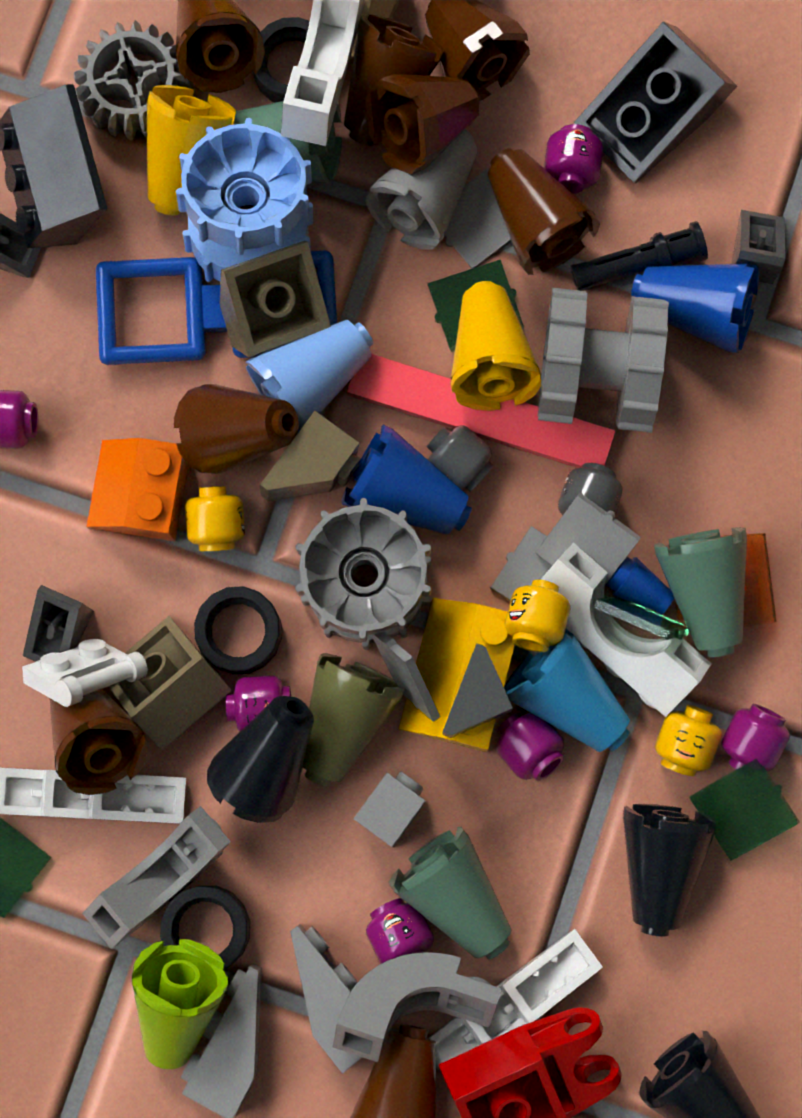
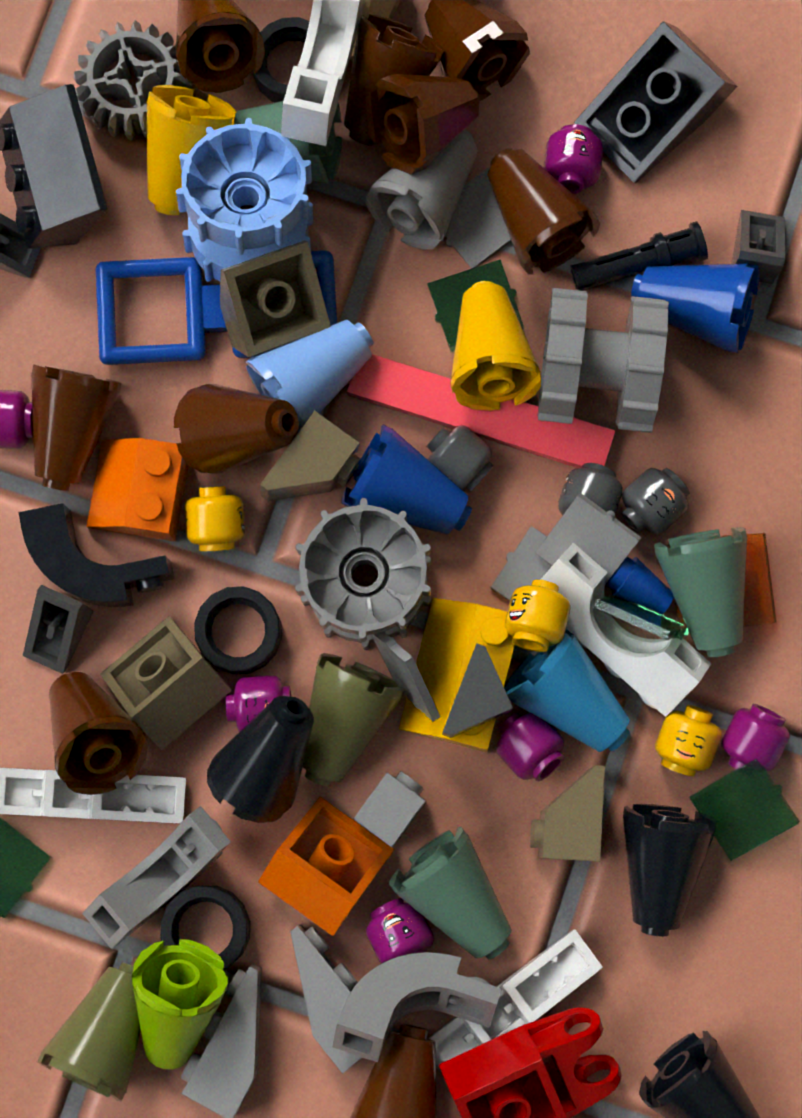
(54, 549): none -> black arch
(67, 422): none -> reddish brown cone
(82, 670): white plate -> none
(99, 1036): none -> olive cone
(325, 865): none -> orange slope
(573, 821): none -> dark tan slope
(655, 501): none -> dark grey head

